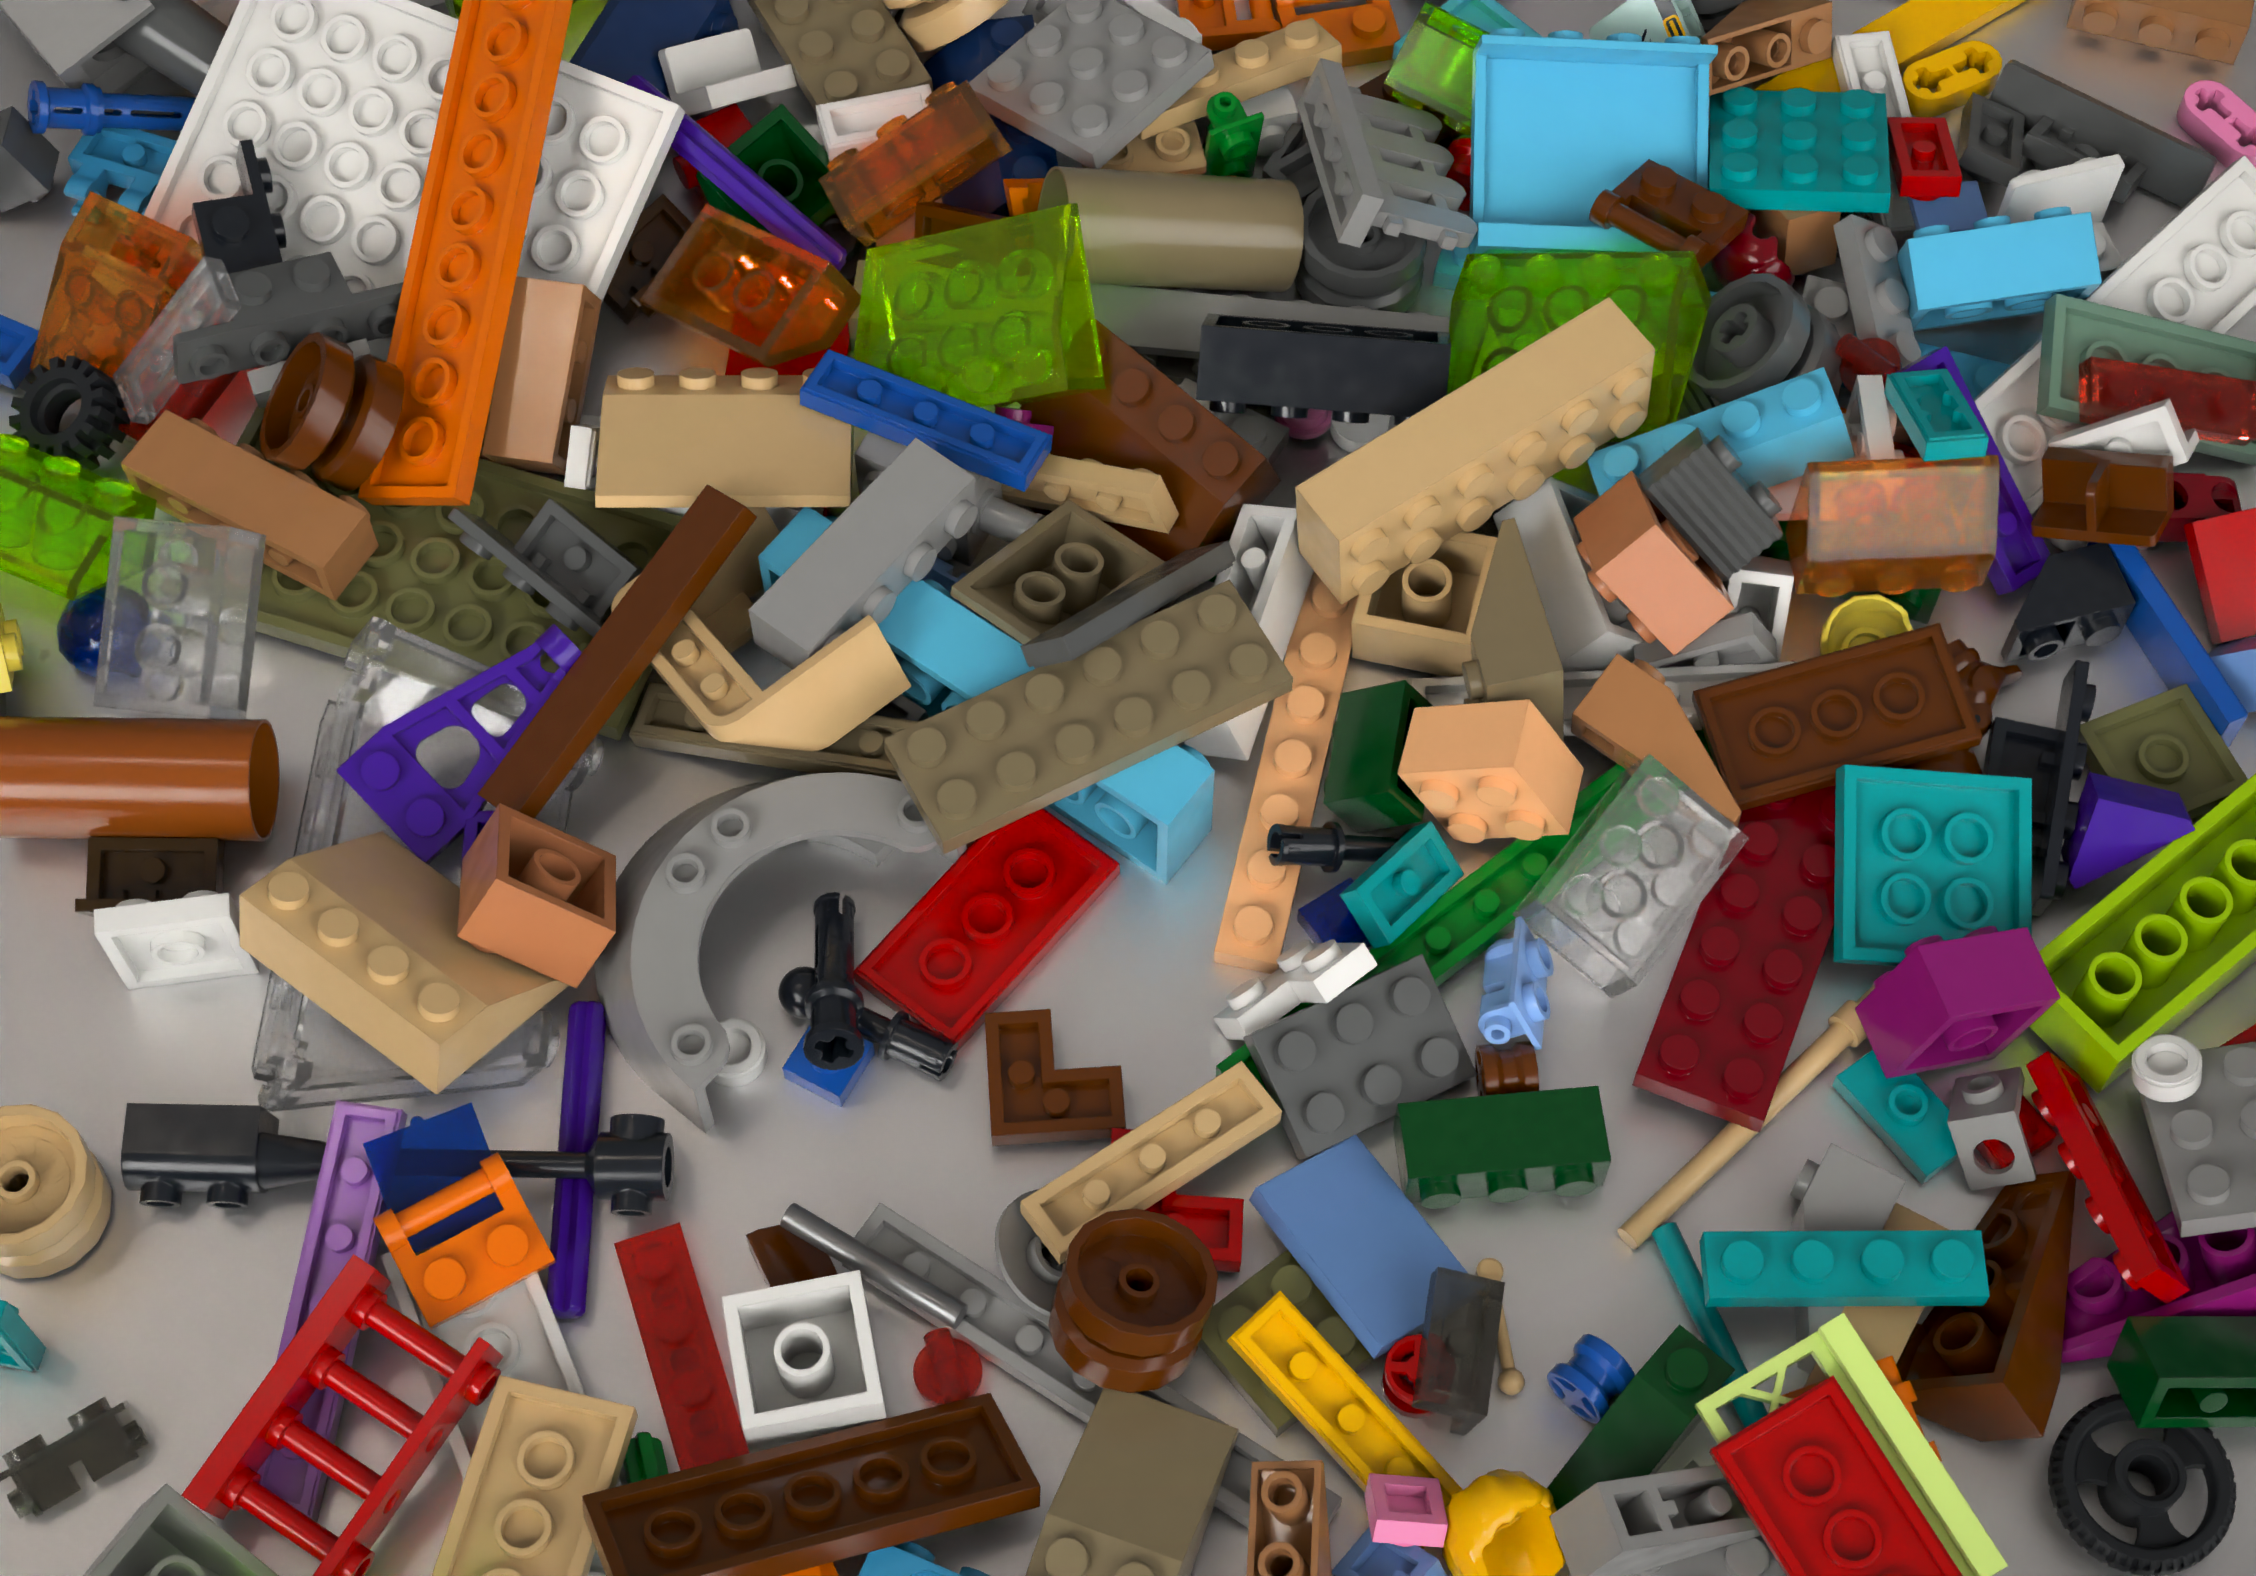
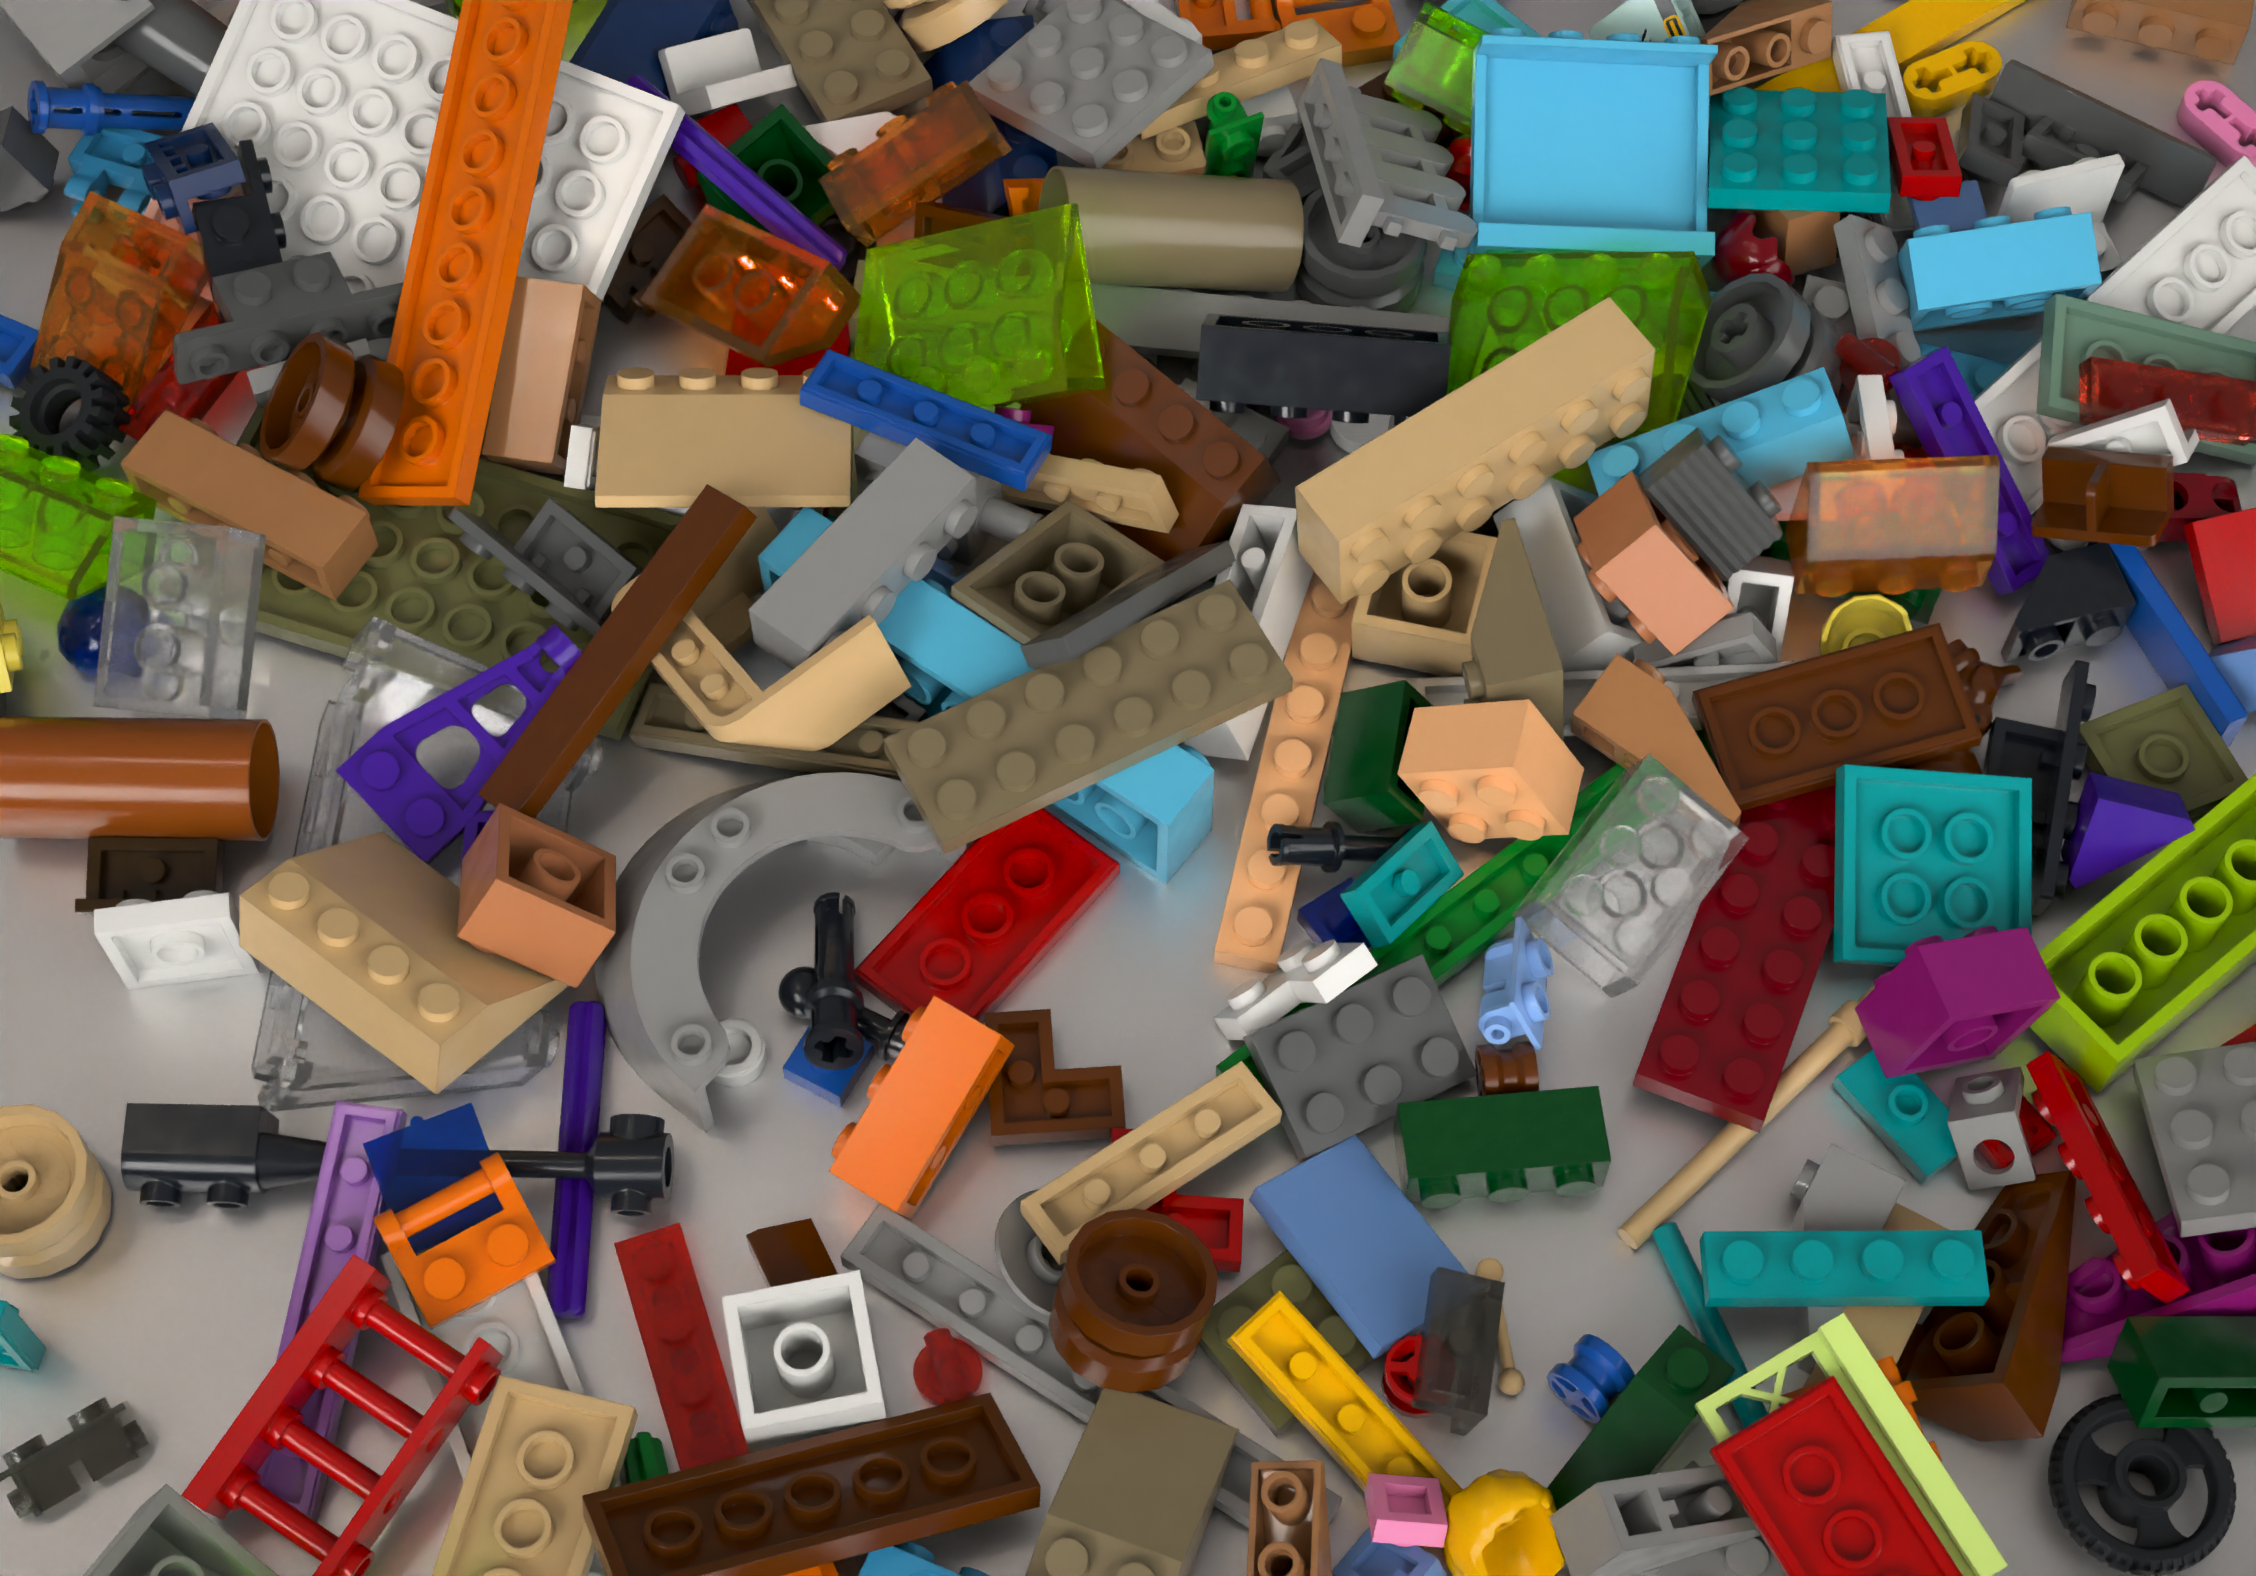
(147, 373): clear tile -> none
(189, 167): none -> dark blue bracket
(856, 120): white tile -> none
(874, 1265): flat silver bar -> none
(920, 1106): none -> orange brick
(1670, 212): reddish brown plate -> none
(1936, 415): teal plate -> none
(2166, 1068): white tile -> none

